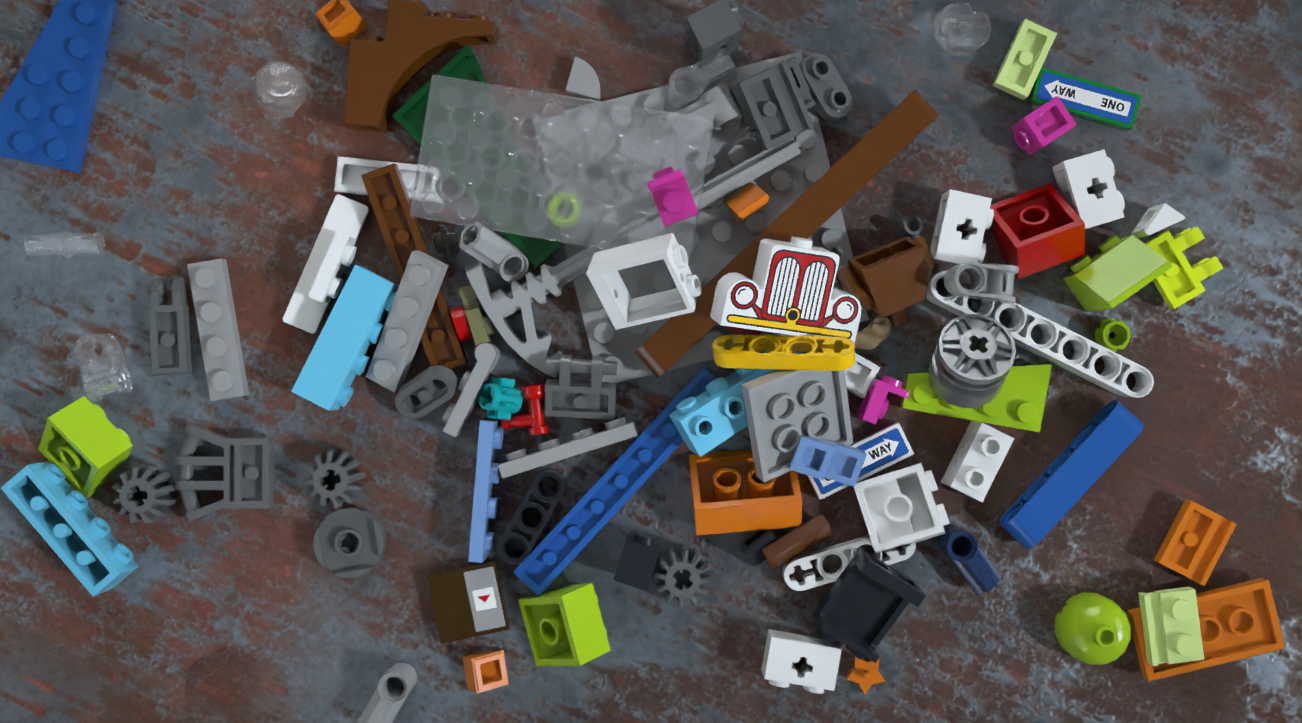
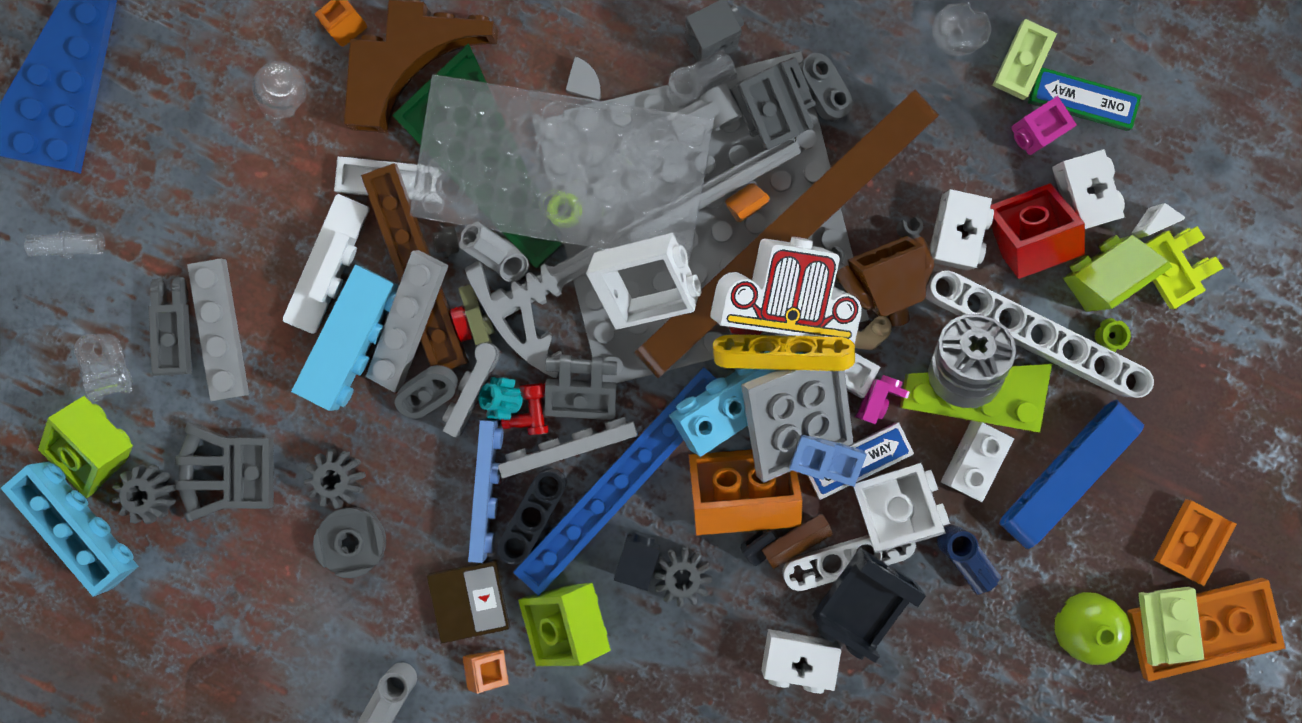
(672, 196): dark pink bracket -> none
(865, 673): orange piece -> none
(988, 282): light grey piece -> none

